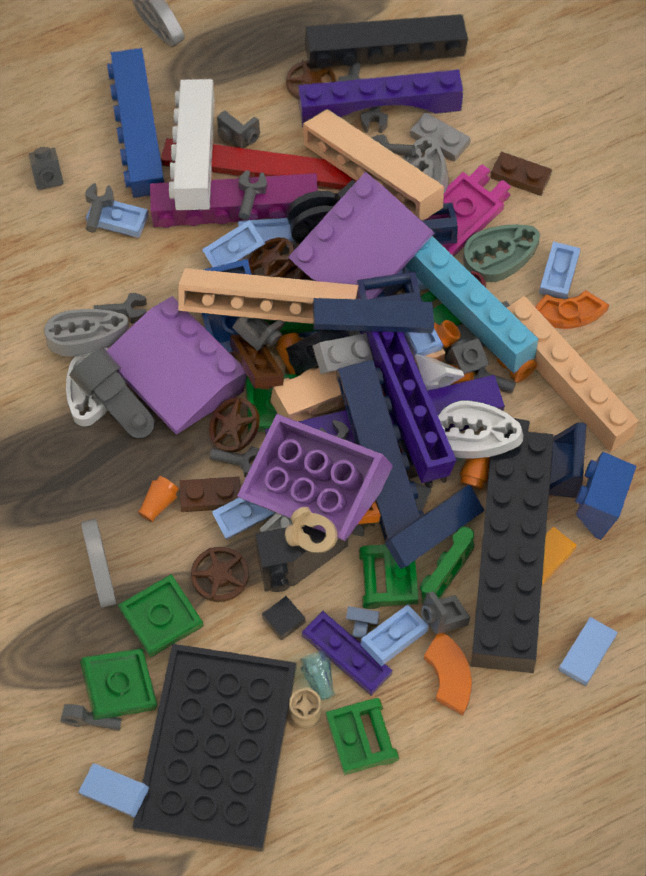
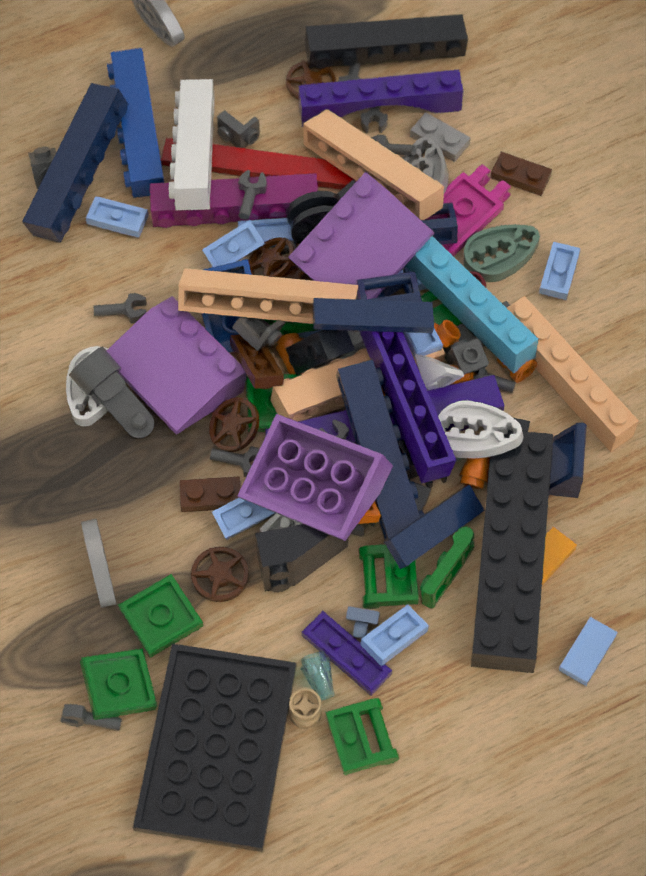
(75, 163): none -> dark blue brick
(84, 331): light grey piece -> none
(97, 203): dark grey bar -> none
(113, 790): light blue tile -> none
(158, 498): orange cone -> none
(283, 618): black tile -> none
(296, 536): tan piece -> none
(342, 352): light grey plate -> none
(444, 613): dark grey bracket -> none
(452, 673): orange tile -> none
(572, 311): orange tile -> none
(604, 493): blue slope -> none

